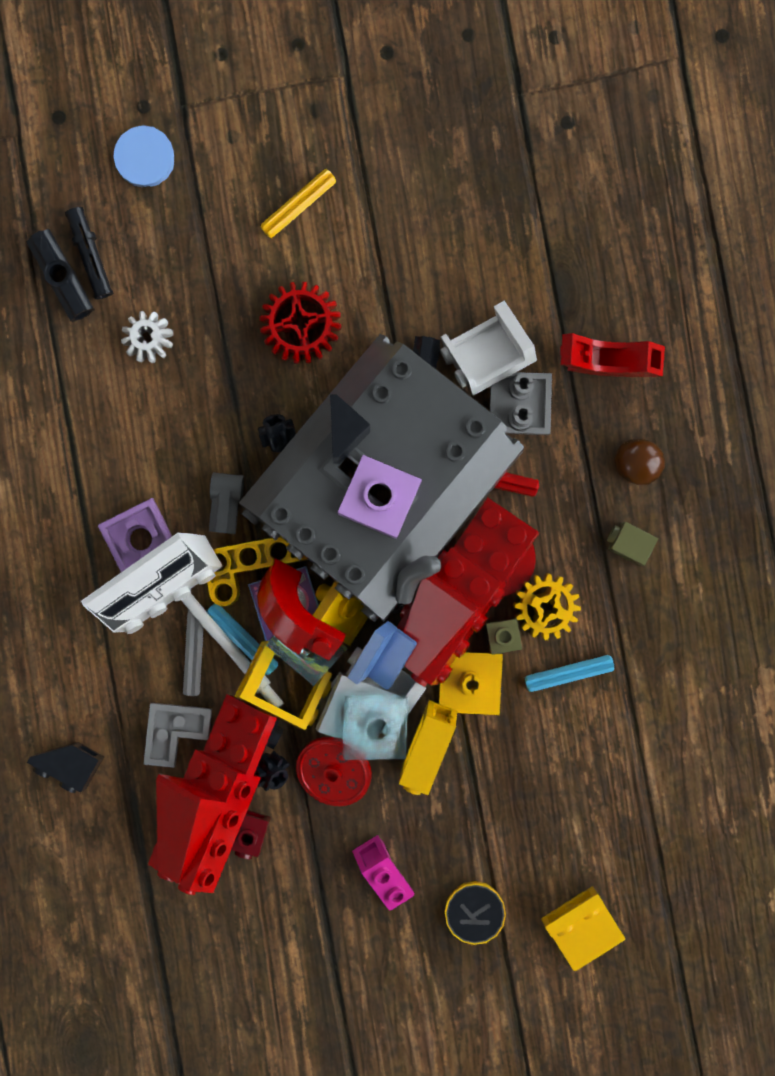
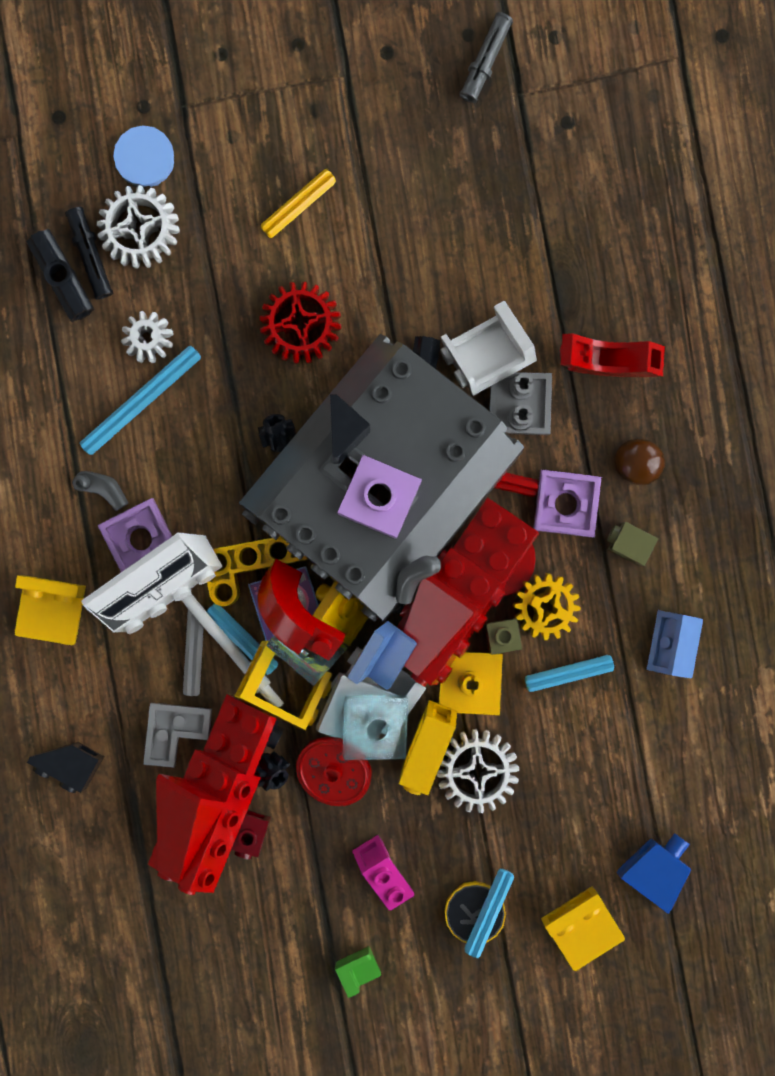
(49, 609): none -> yellow bracket
(102, 485): none -> dark grey arm
(140, 400): none -> medium azure axle
(149, 225): none -> white gear
(225, 493): dark grey piece -> none
(357, 970): none -> bright green panel
(481, 68): none -> dark grey pin
(489, 913): none -> medium azure axle
(492, 770): none -> white gear
(586, 492): none -> lavender piece
(658, 871): none -> blue torso
(674, 644): none -> medium blue panel

